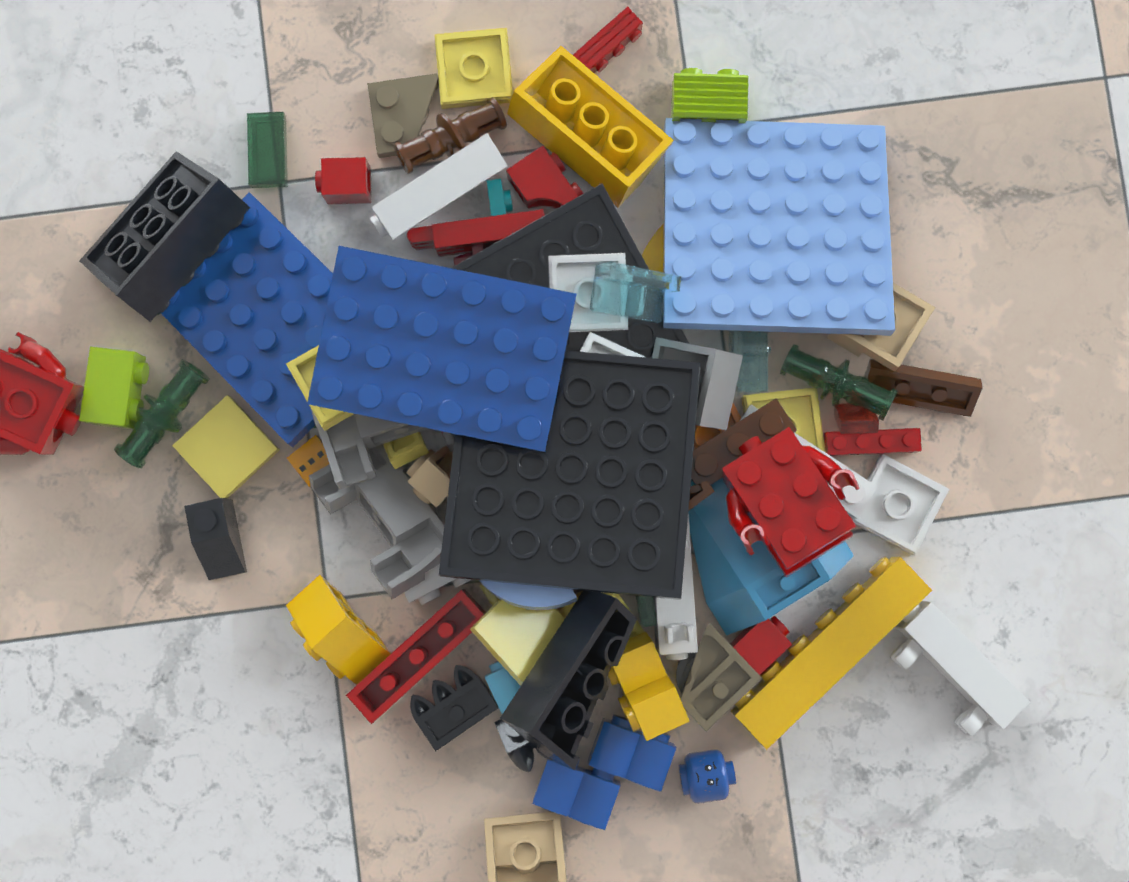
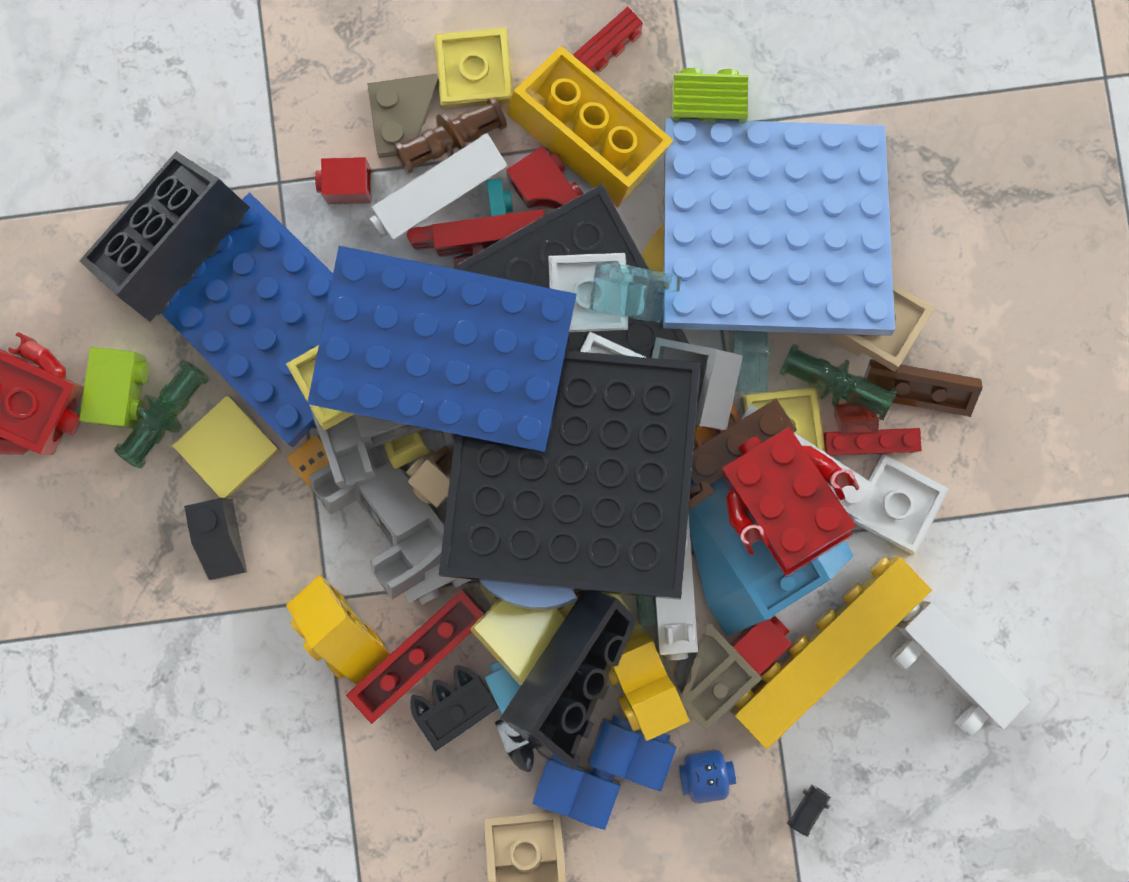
(267, 150): clear green tile -> none
(809, 810): none -> black pin

